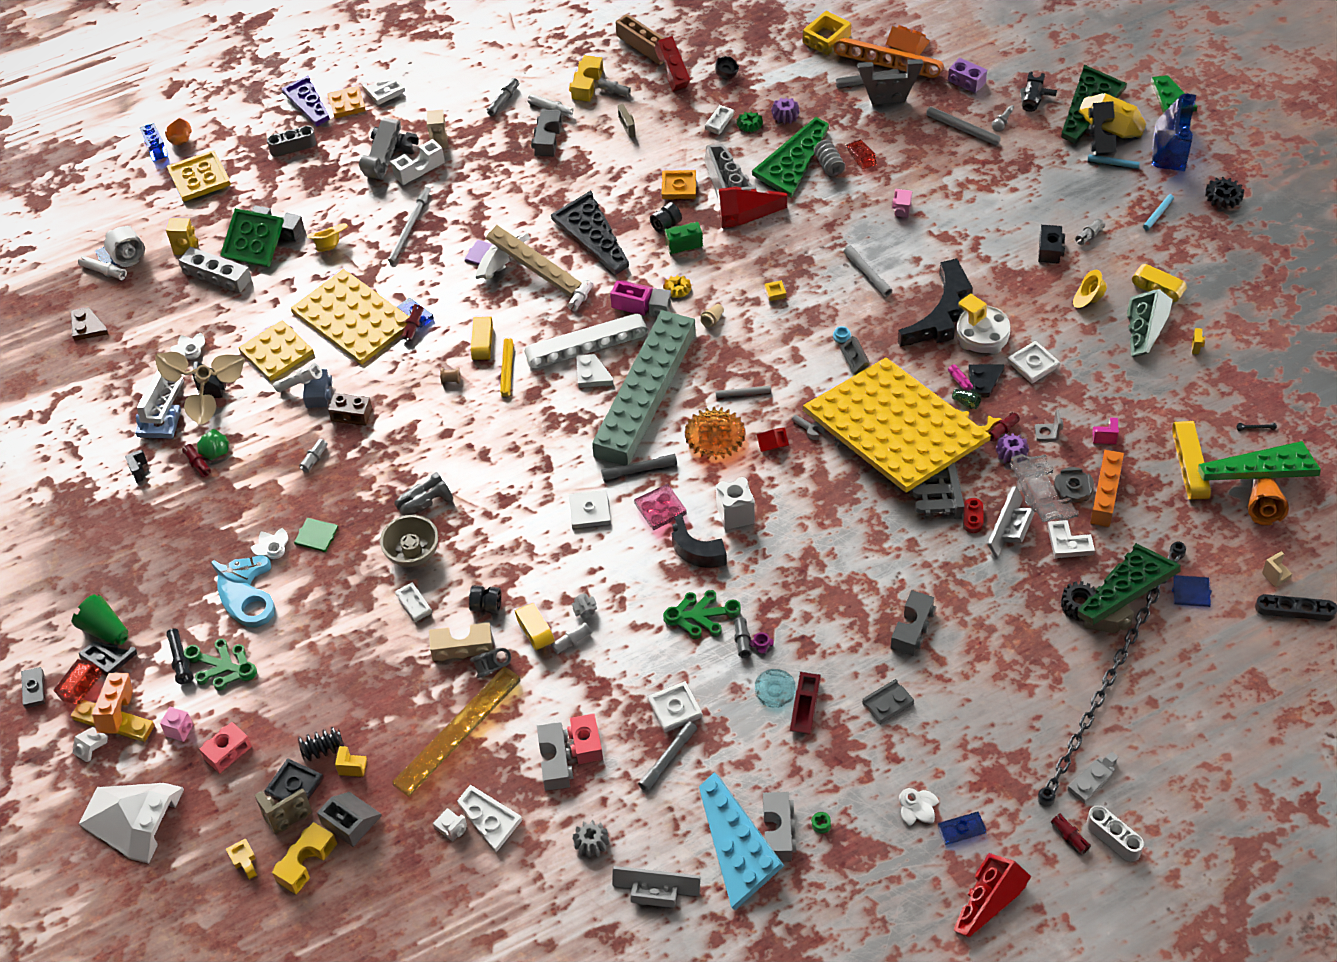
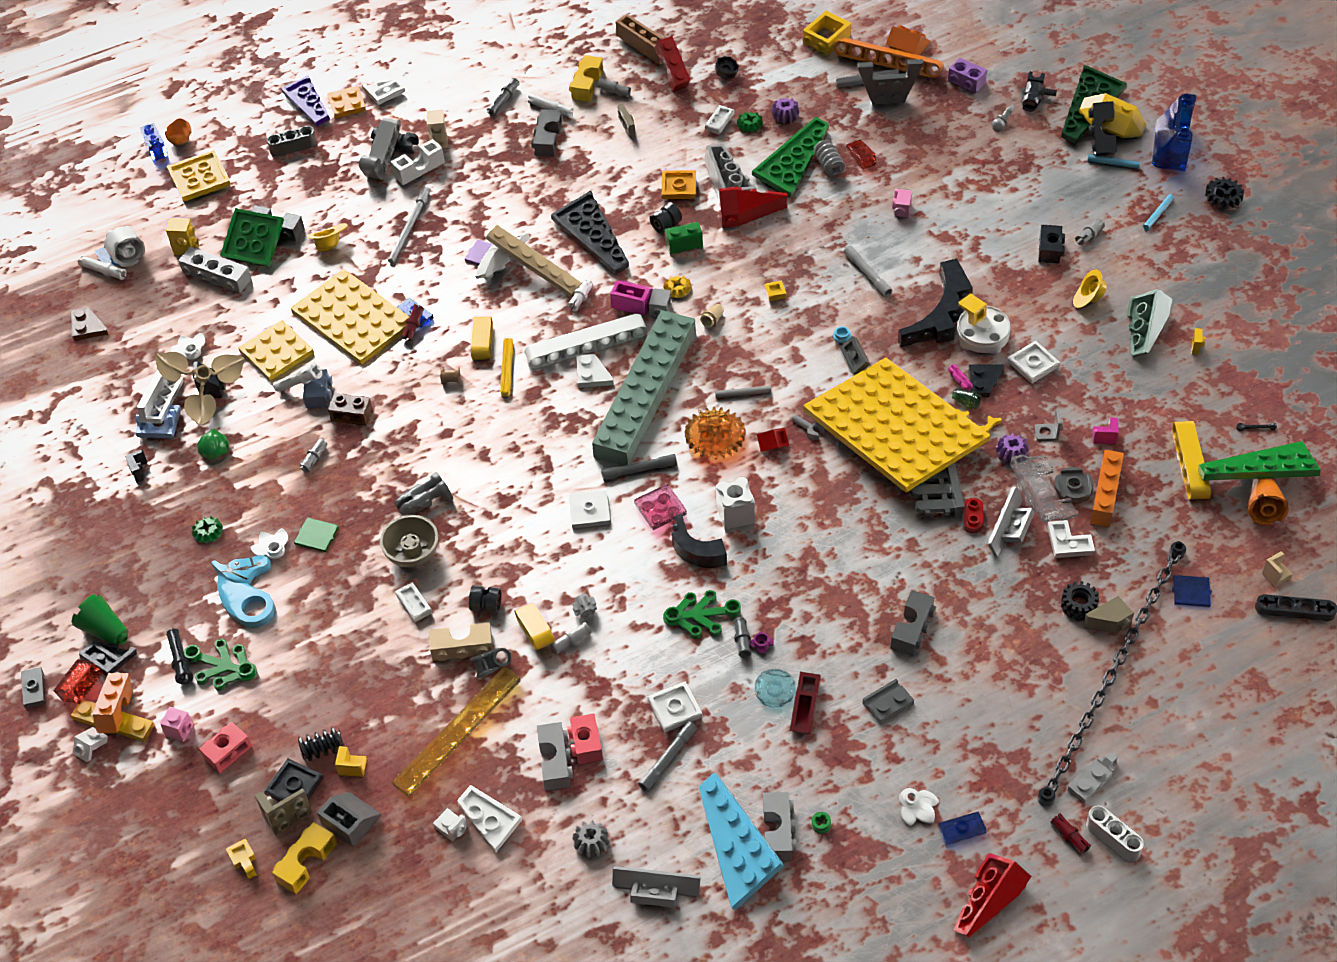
(130, 816): white wedge -> none
(196, 460): dark red pin -> none
(215, 530): none -> green gear
(963, 125): light grey axle -> none
(1003, 426): dark red pin -> none
(1128, 581): dark green wing -> none
(1151, 279): yellow beam -> none
(1167, 91): green wing -> none

